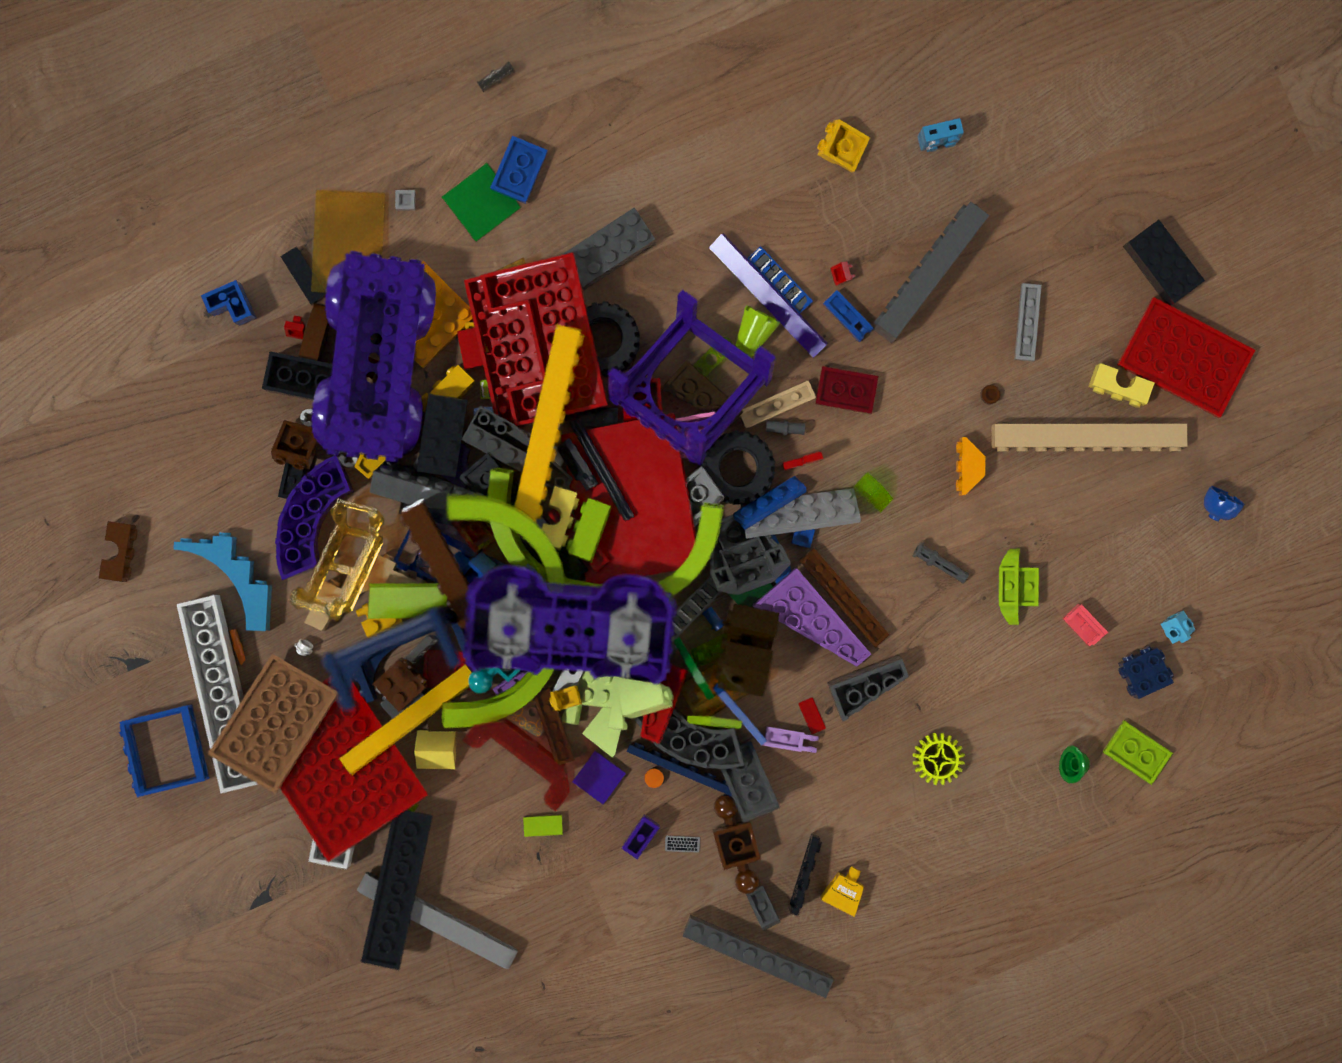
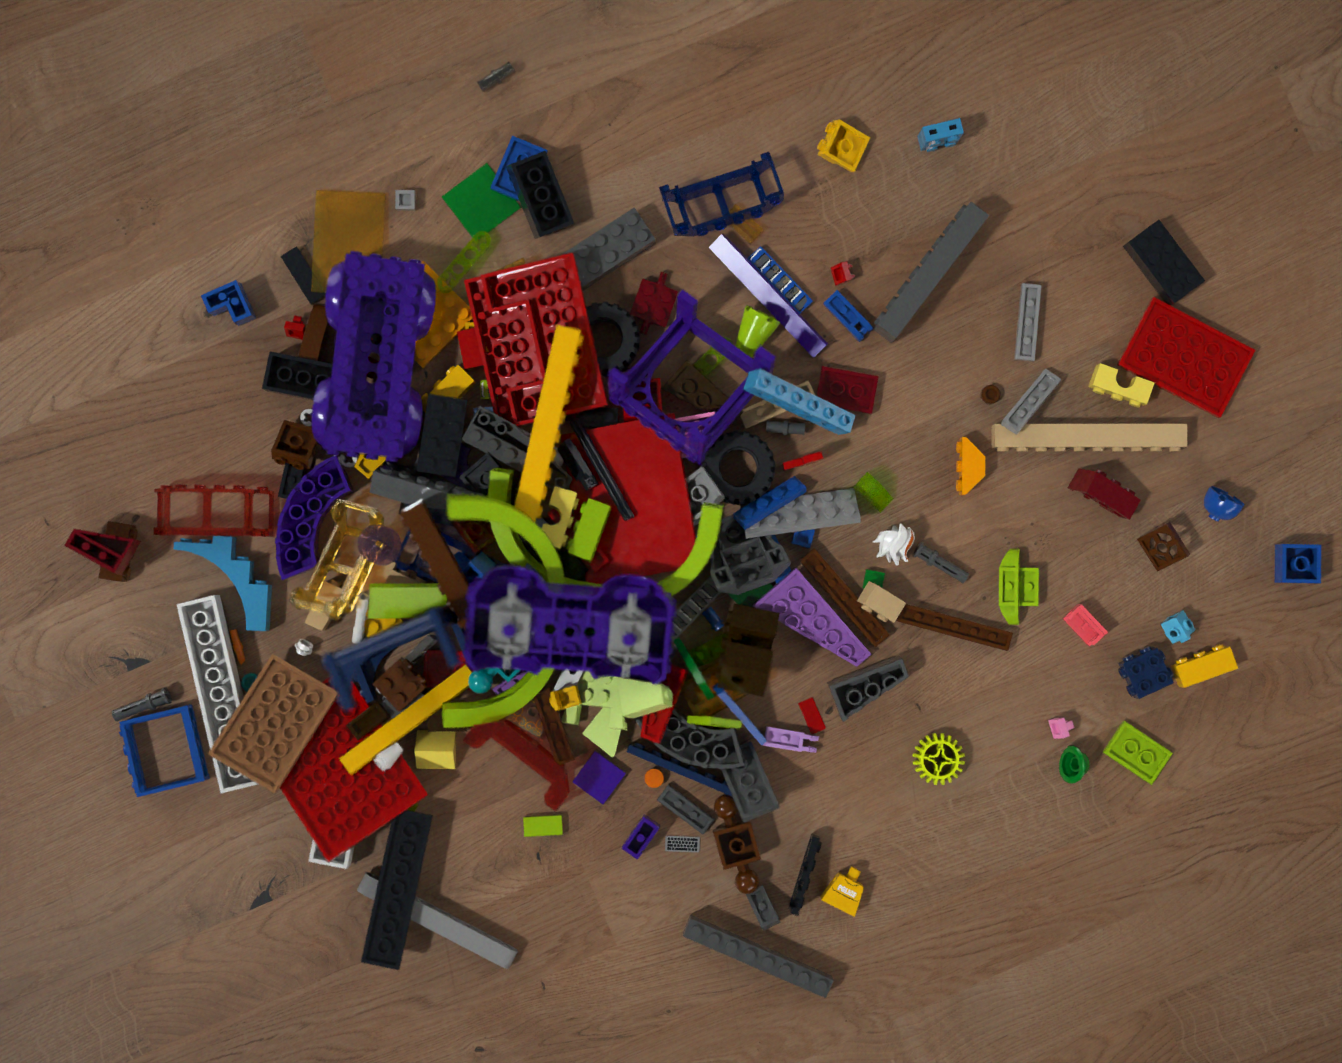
(103, 549): none -> dark red wedge
(150, 702): none -> dark grey pin
(206, 528): none -> clear red windscreen
(248, 680): none -> teal tile
(361, 609): none -> white piece
(367, 721): none -> dark brown tile
(384, 536): none -> piece
(387, 757): none -> white cone
(462, 260): none -> clear neon green beam
(540, 194): none -> black brick
(653, 303): none -> dark red plate
(685, 809): none -> dark grey tile
(716, 185): none -> clear blue windscreen
(754, 234): none -> clear yellow tile
(799, 402): none -> dark azure brick
(874, 577): none -> green plate
(880, 601): none -> tan brick
(895, 543): none -> white hair
(955, 627): none -> reddish brown plate
(1031, 401): none -> light grey plate
(1060, 727): none -> bright pink tile
(1105, 492): none -> dark red wedge
(1157, 562): none -> reddish brown piece
(1204, 666): none -> yellow brick
(1297, 563): none -> blue brick

